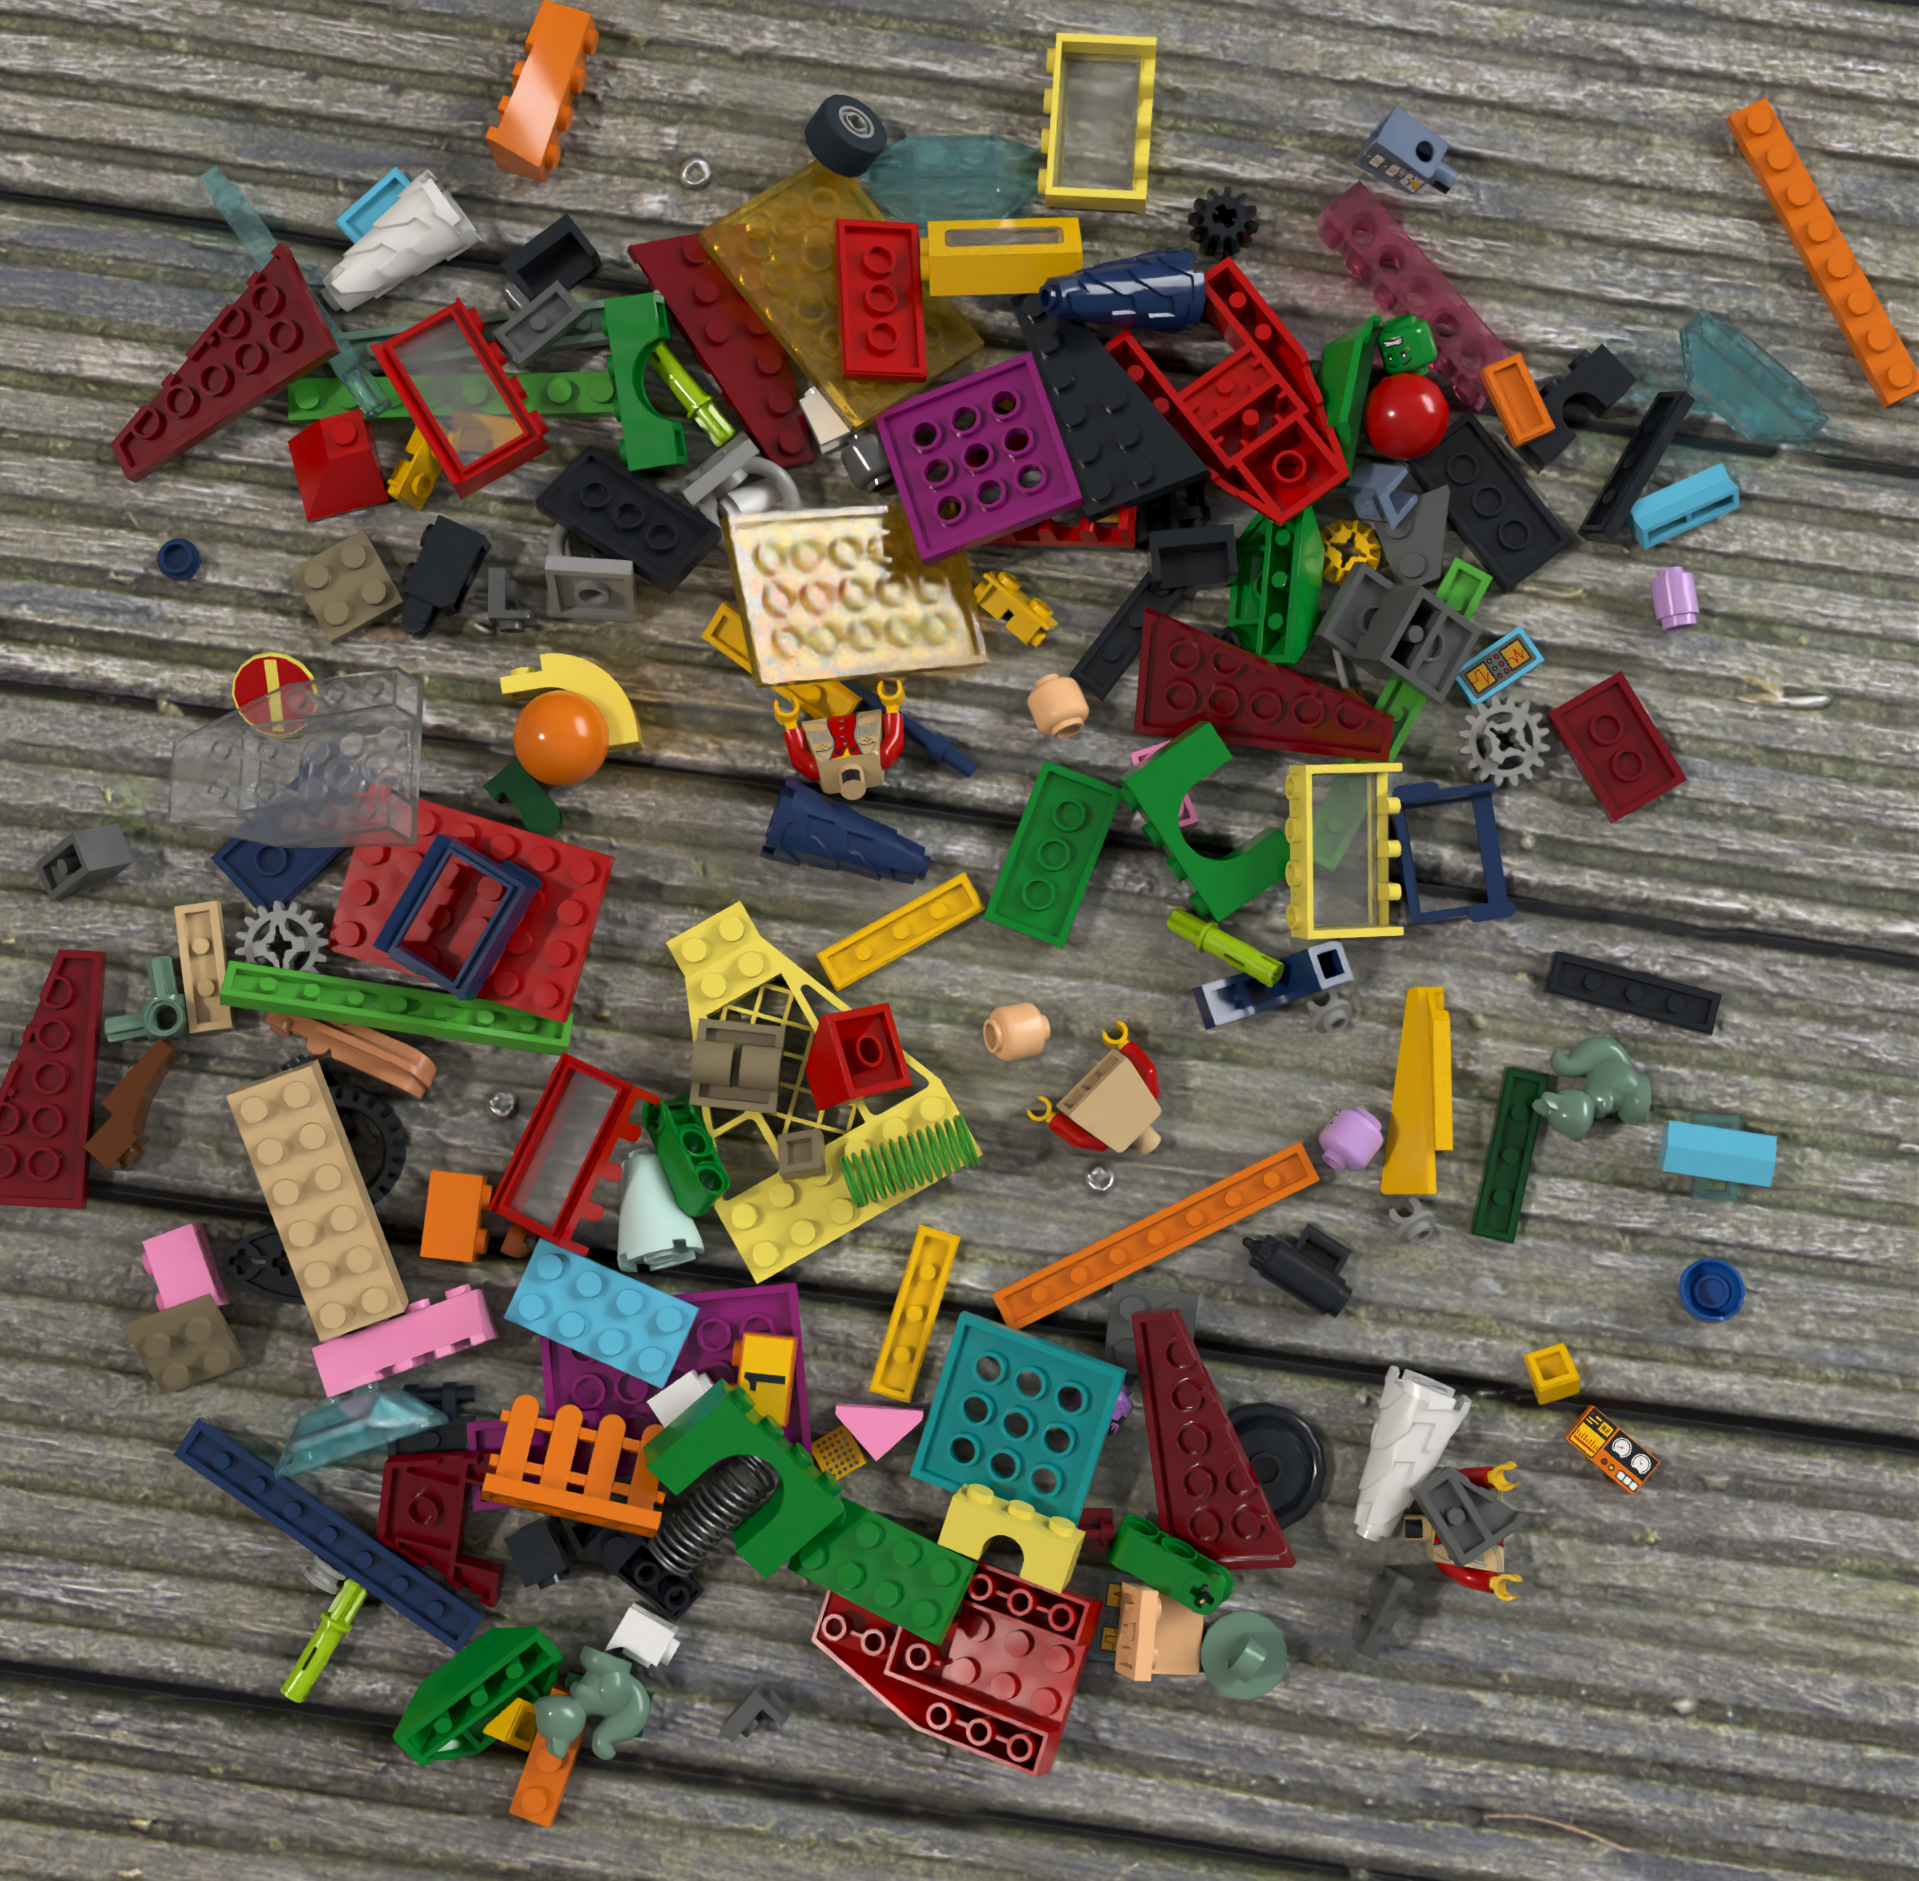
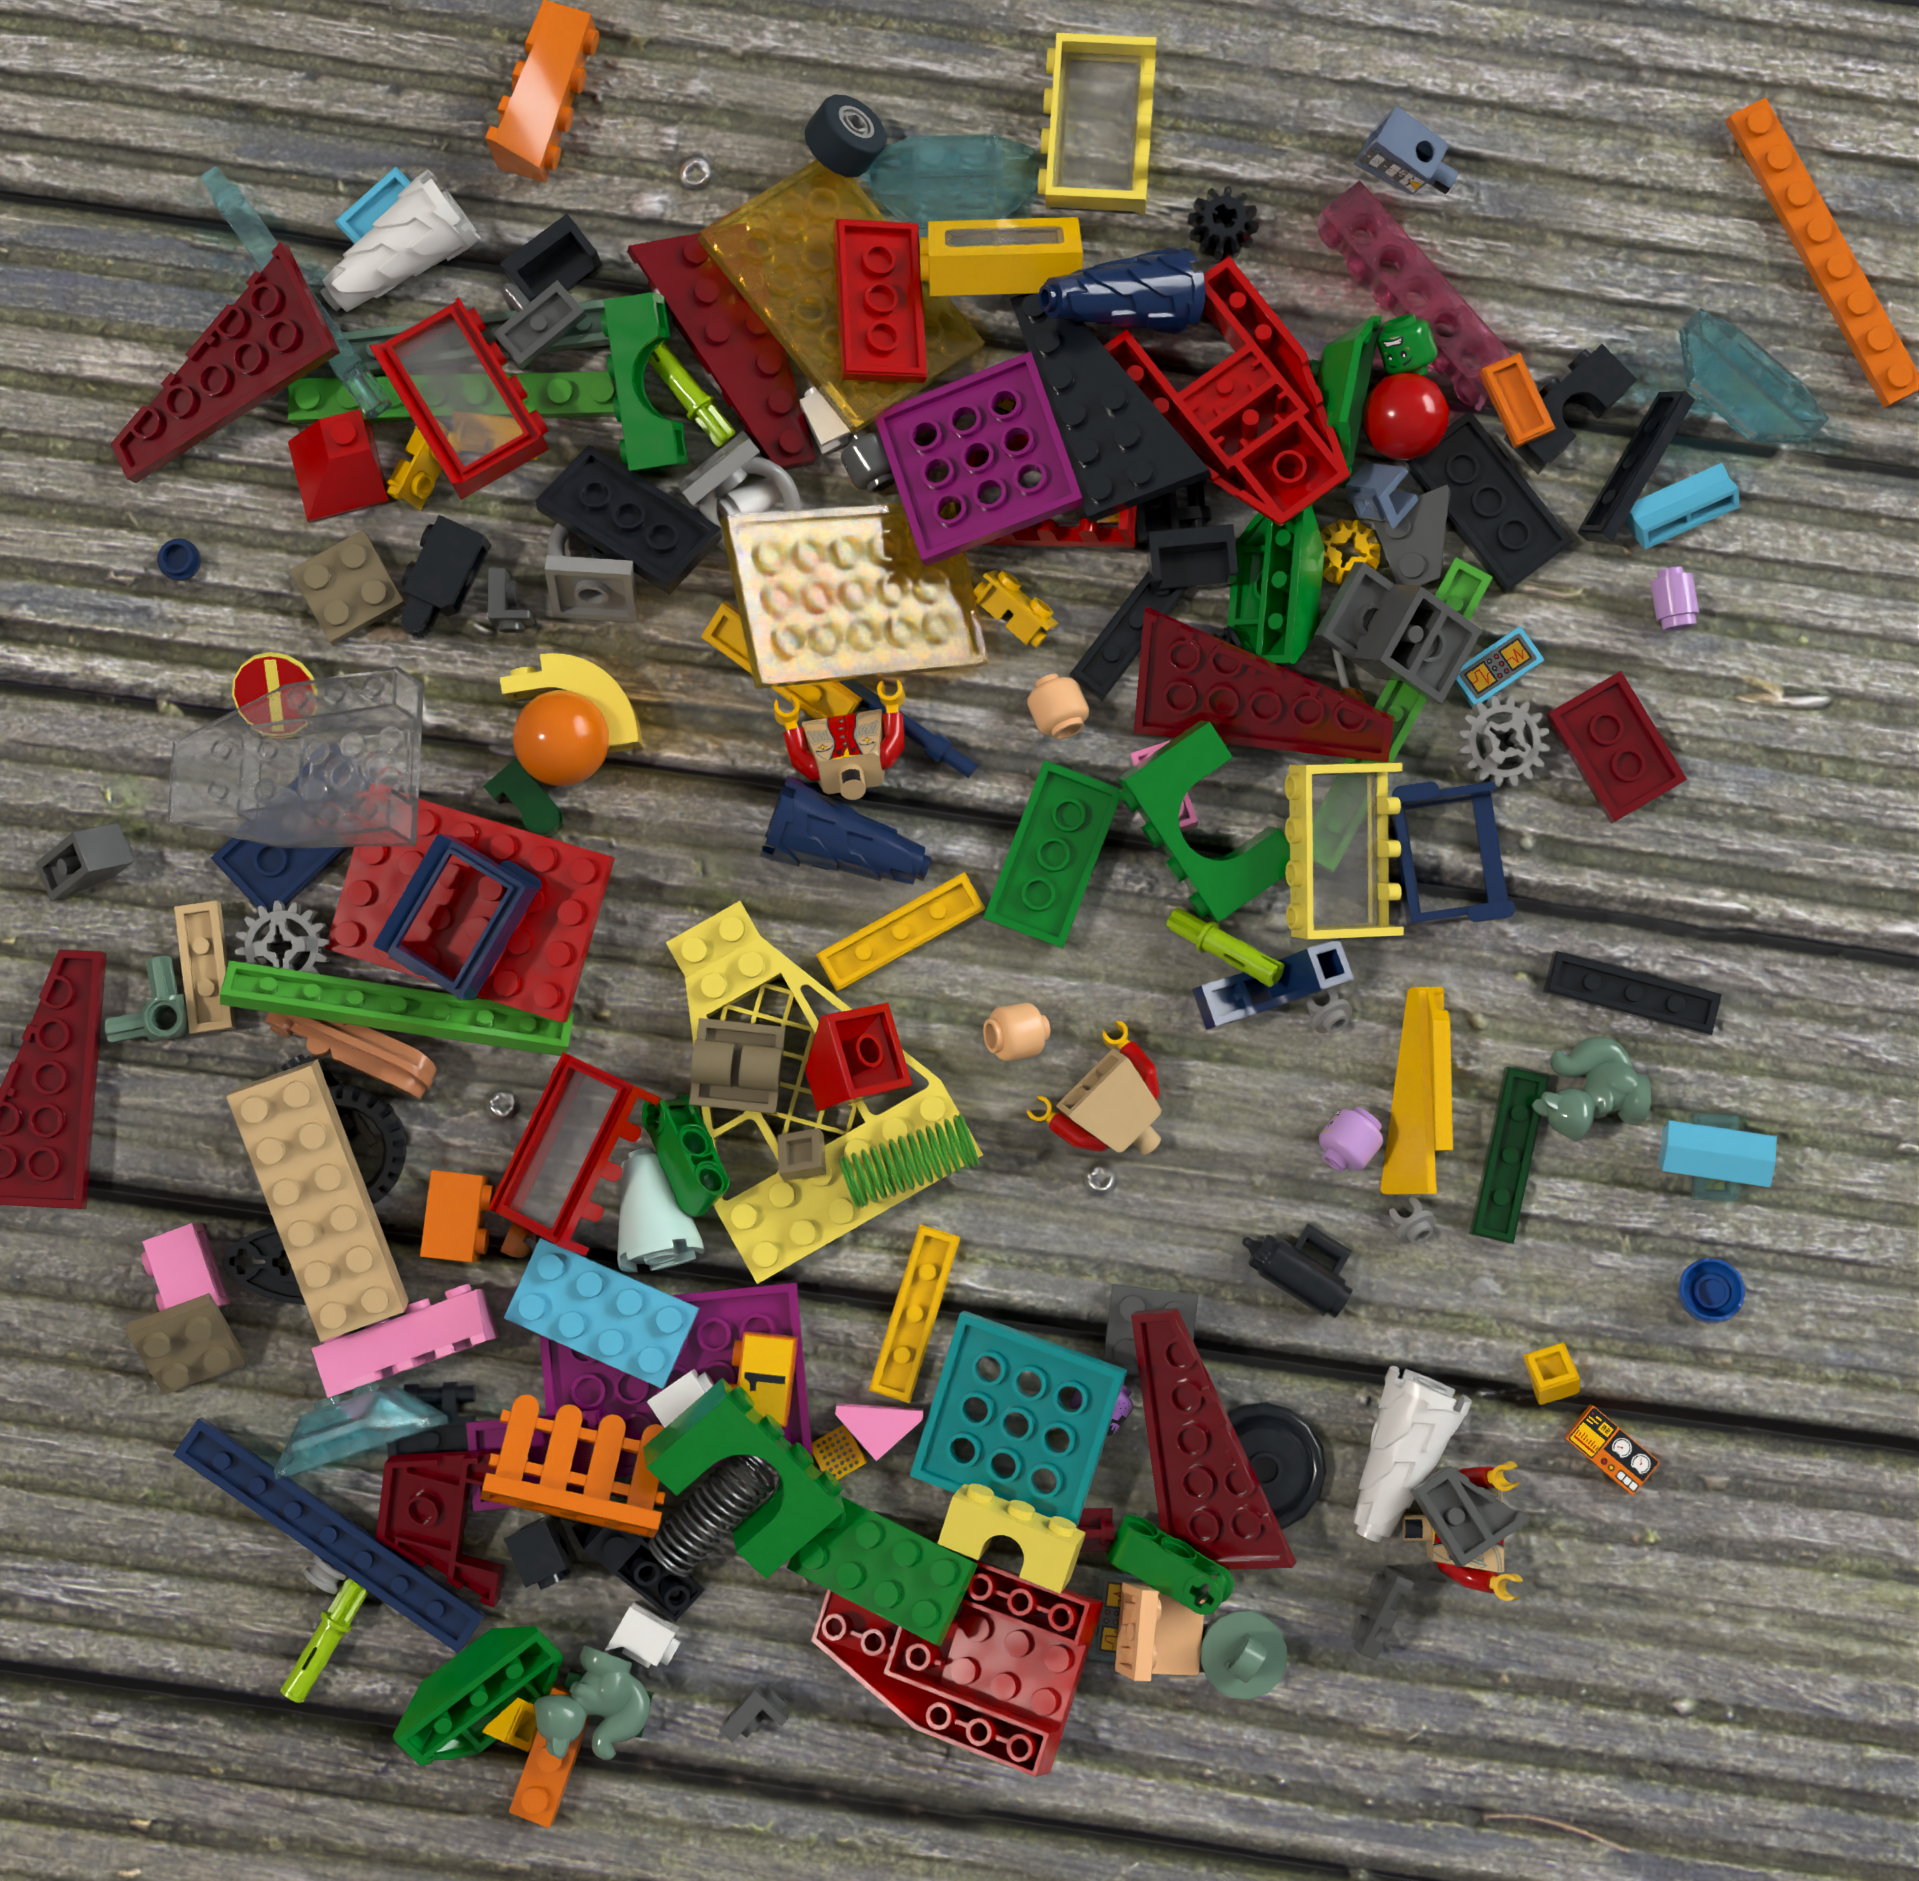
(122, 1136): reddish brown slope -> none
(1155, 1236): orange plate -> none

